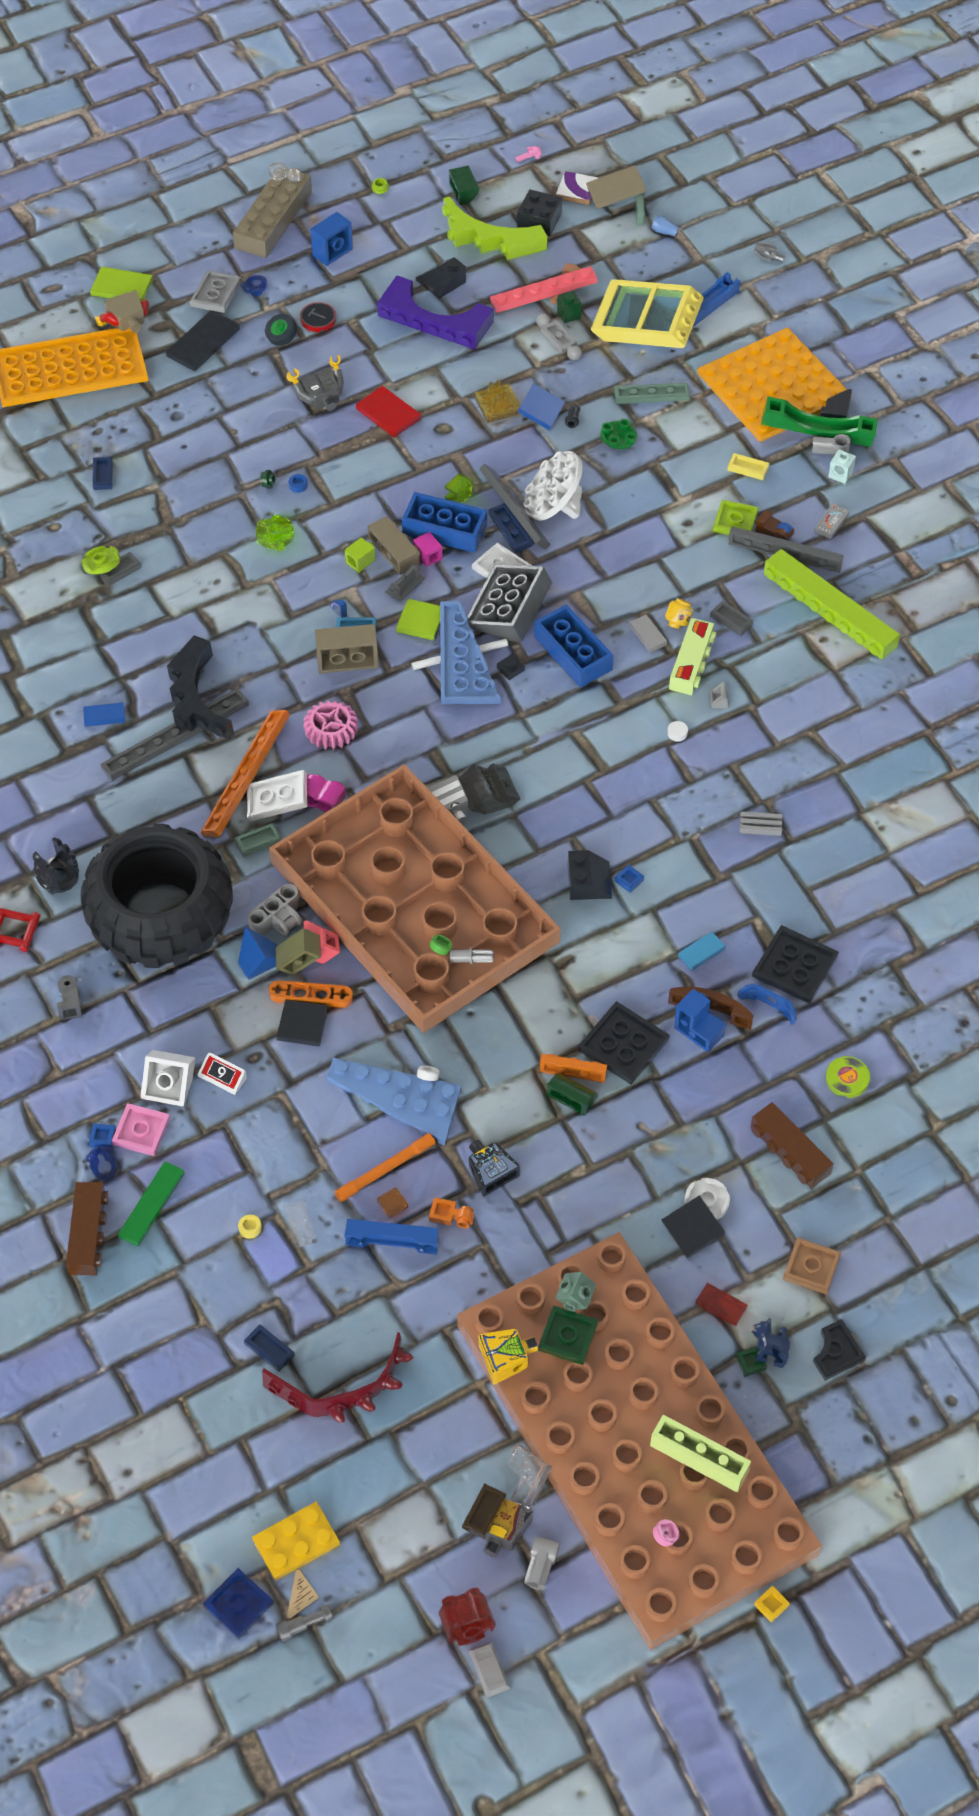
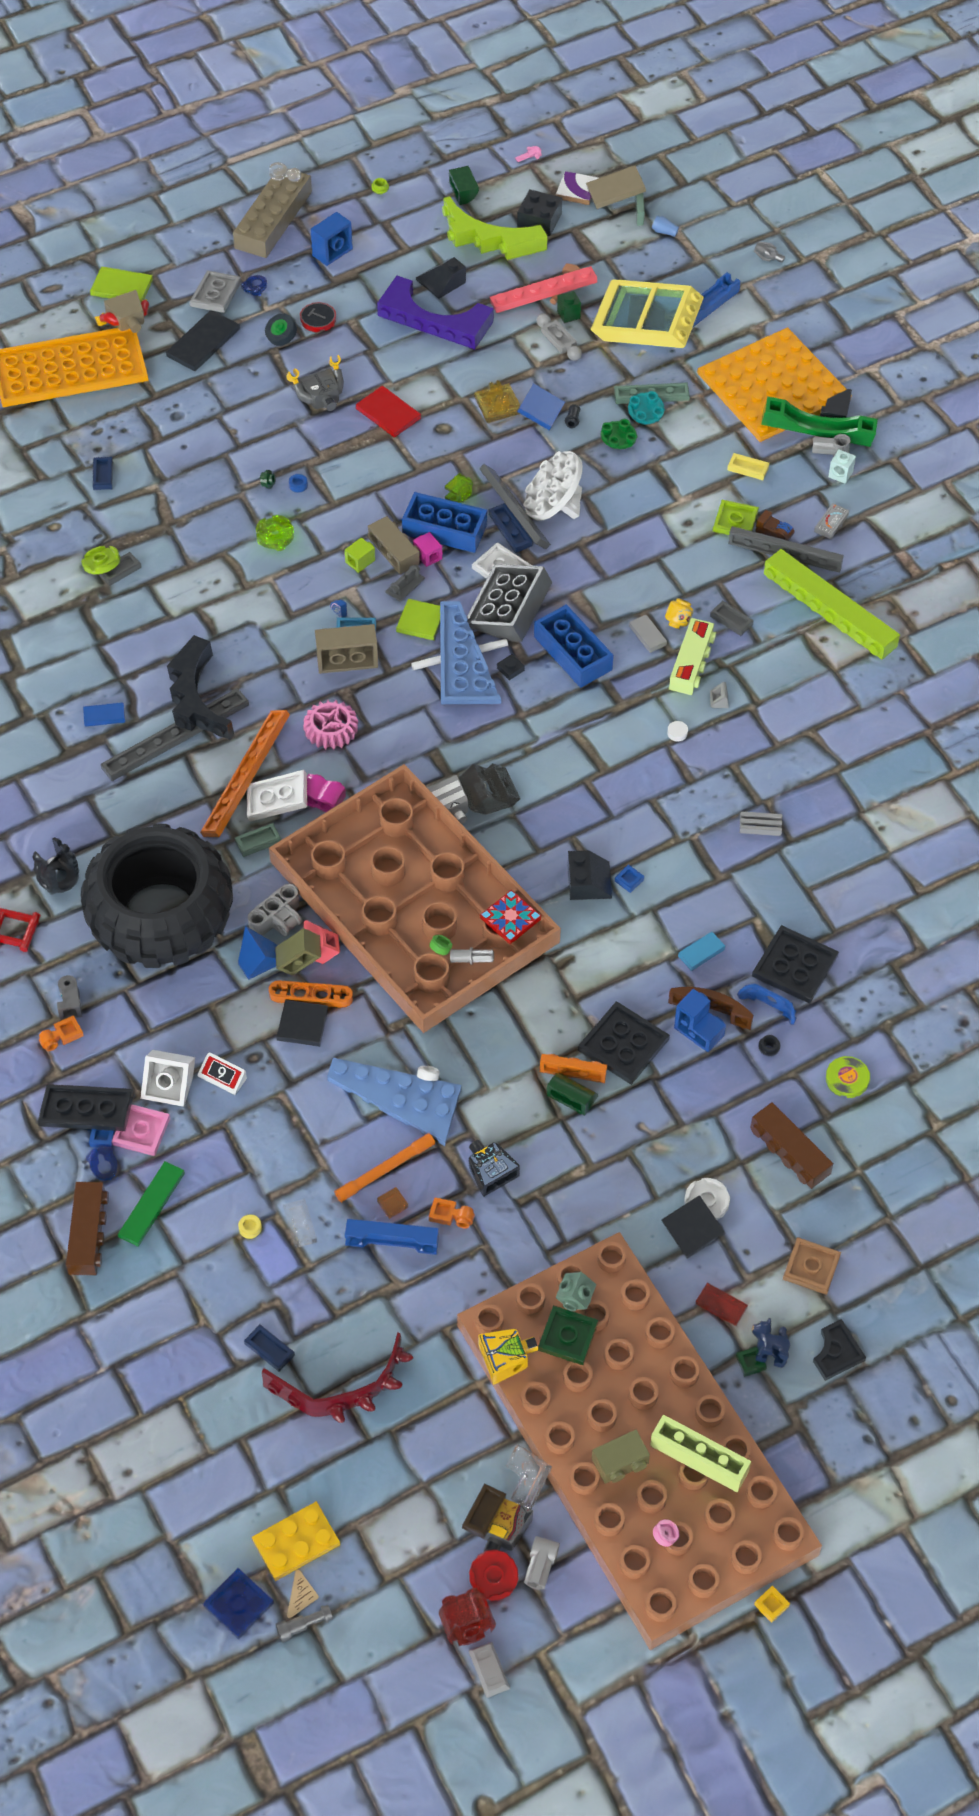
(65, 1030): none -> orange plate
(85, 1107): none -> black tile
(494, 1574): none -> red tile
(510, 917): none -> tile
(621, 1457): none -> olive brick
(646, 408): none -> teal dish
(769, 1040): none -> black plate

